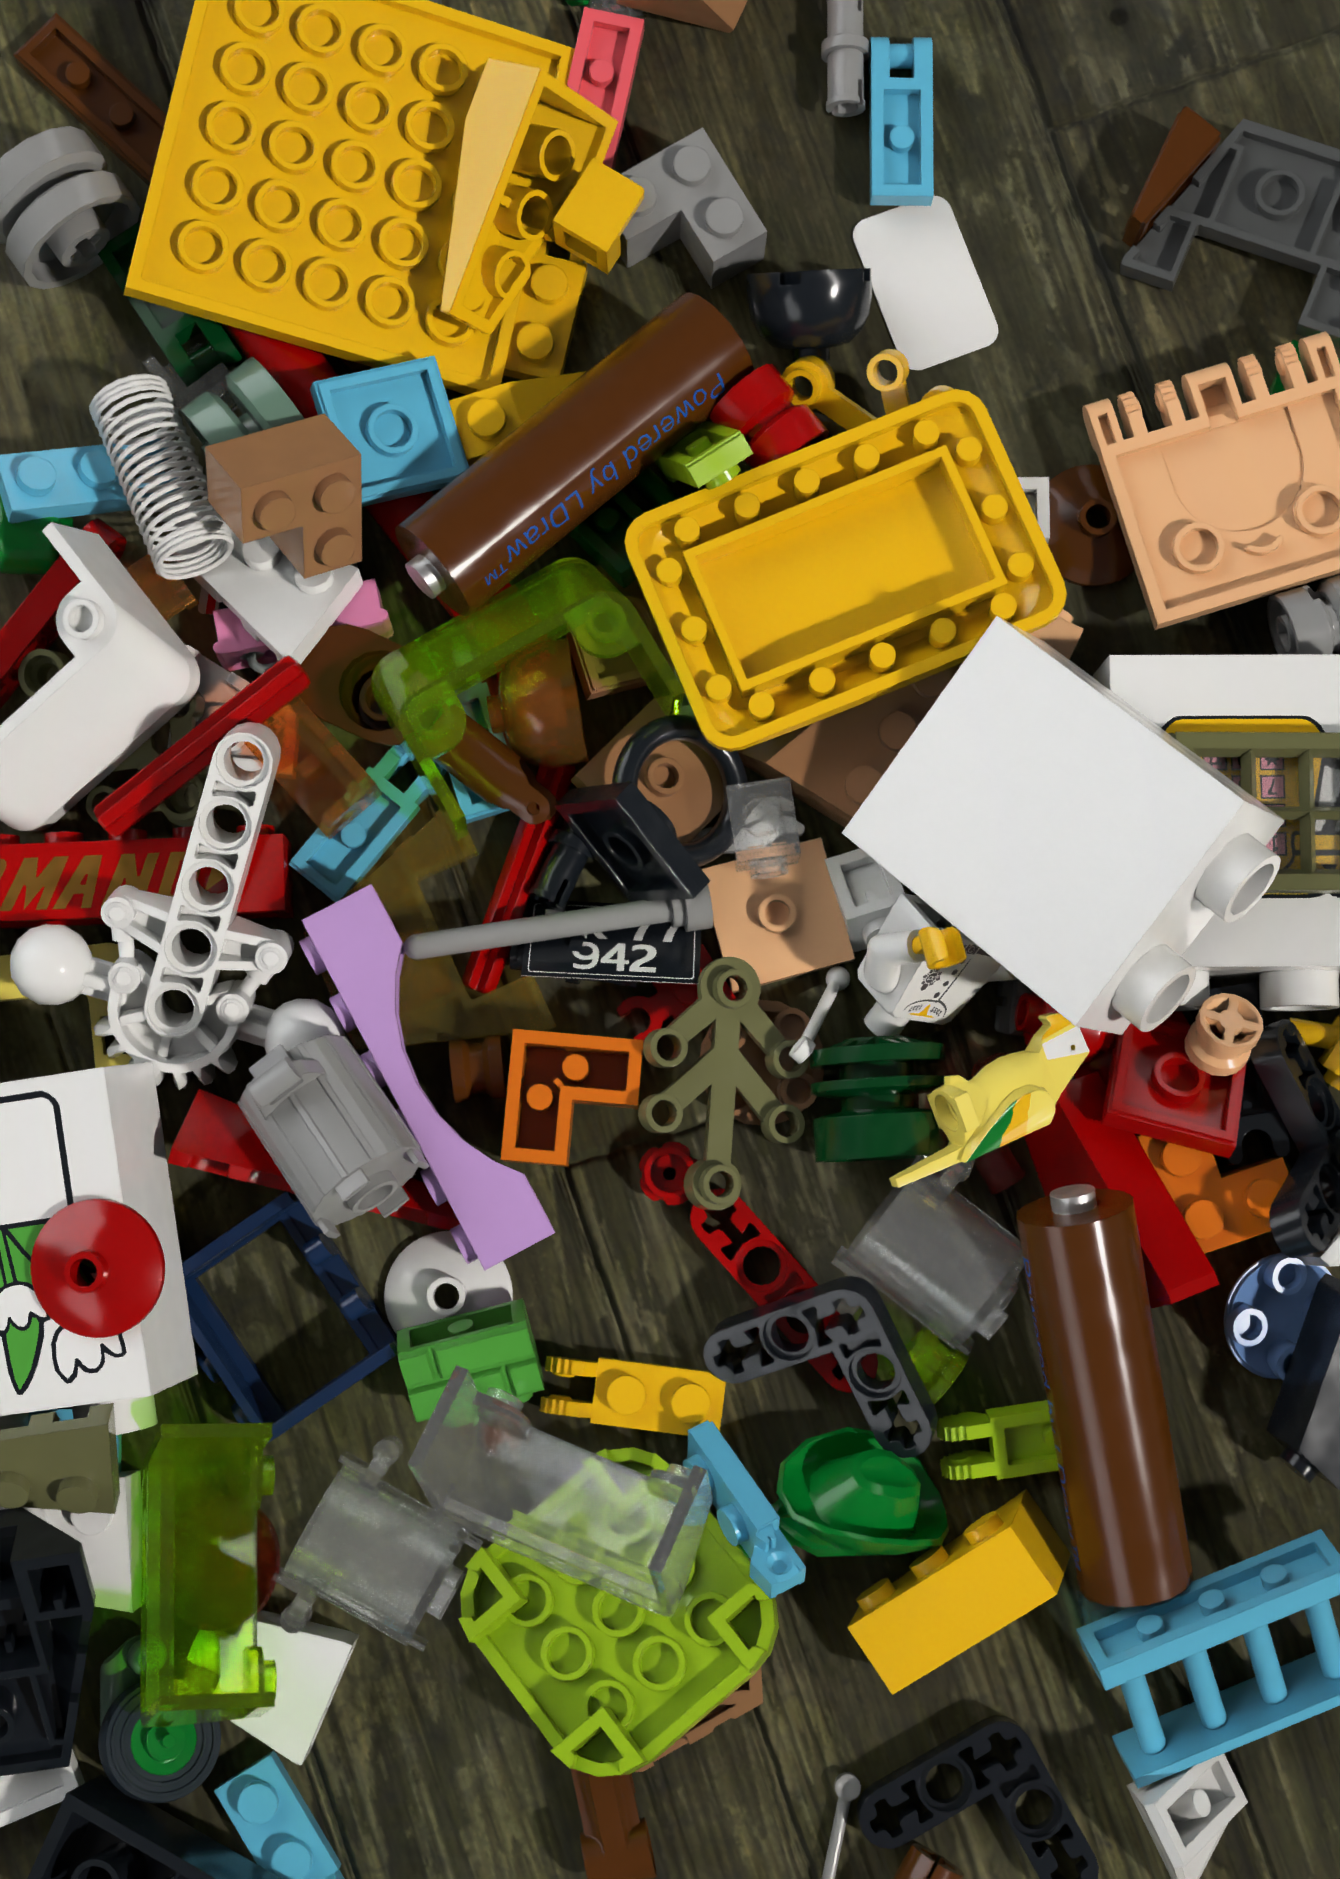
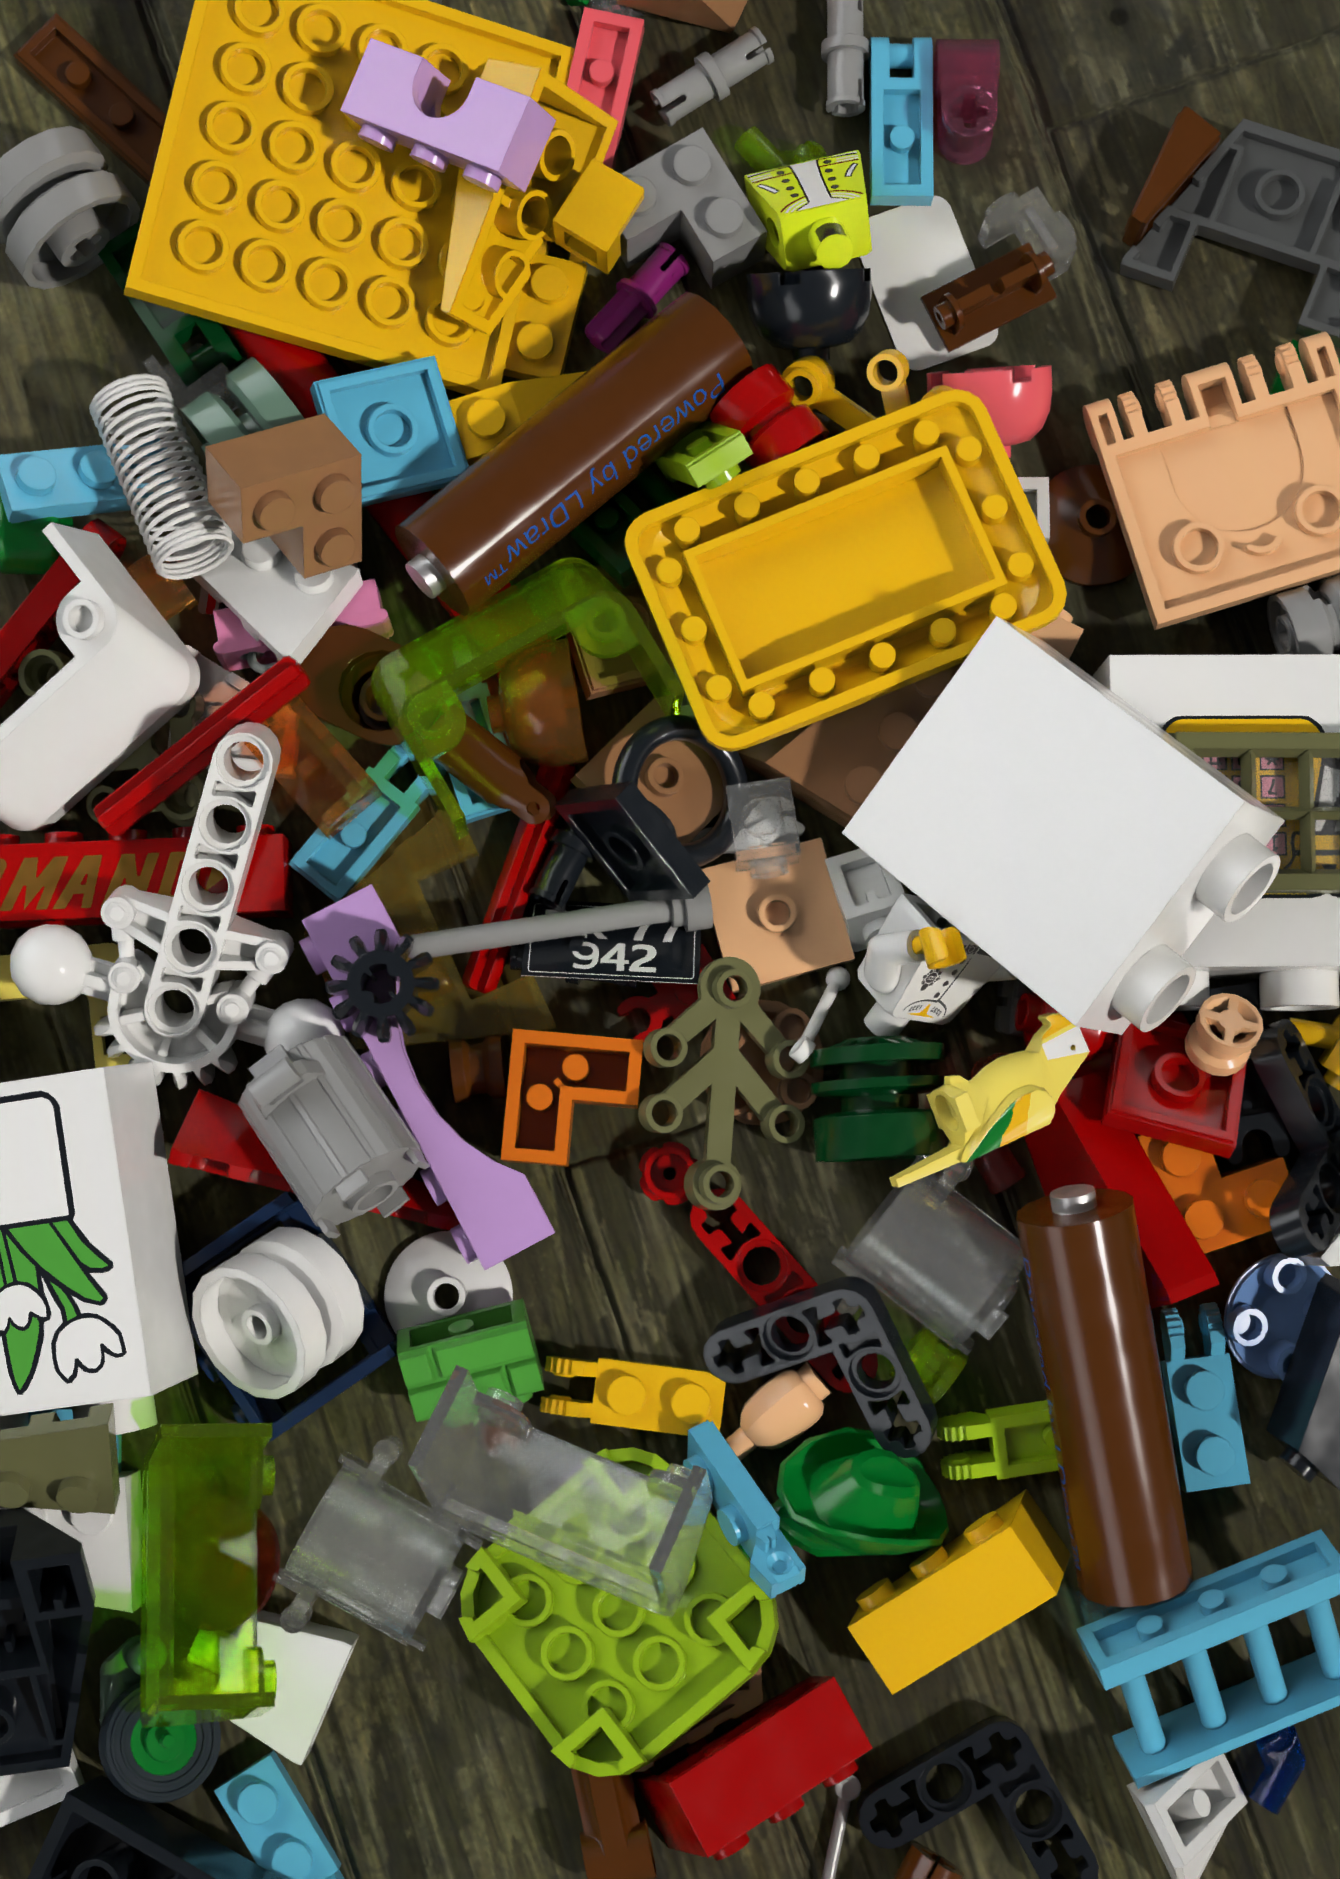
(126, 1262): red dish -> none
(278, 1312): none -> white wheel
(398, 970): none -> black gear
(491, 136): none -> lavender arch
(635, 299): none -> magenta axle
(712, 76): none -> light grey pin
(755, 1769): none -> red wedge
(763, 155): none -> clear neon green arm
(780, 1411): none -> light nougat plant
(813, 211): none -> neon yellow torso
(966, 93): none -> clear pink piece
(990, 296): none -> reddish brown hinge
(1014, 397): none -> coral cylinder
(1032, 222): none -> clear bracket
(1203, 1404): none -> medium azure hinge
(1283, 1765): none -> clear blue arm

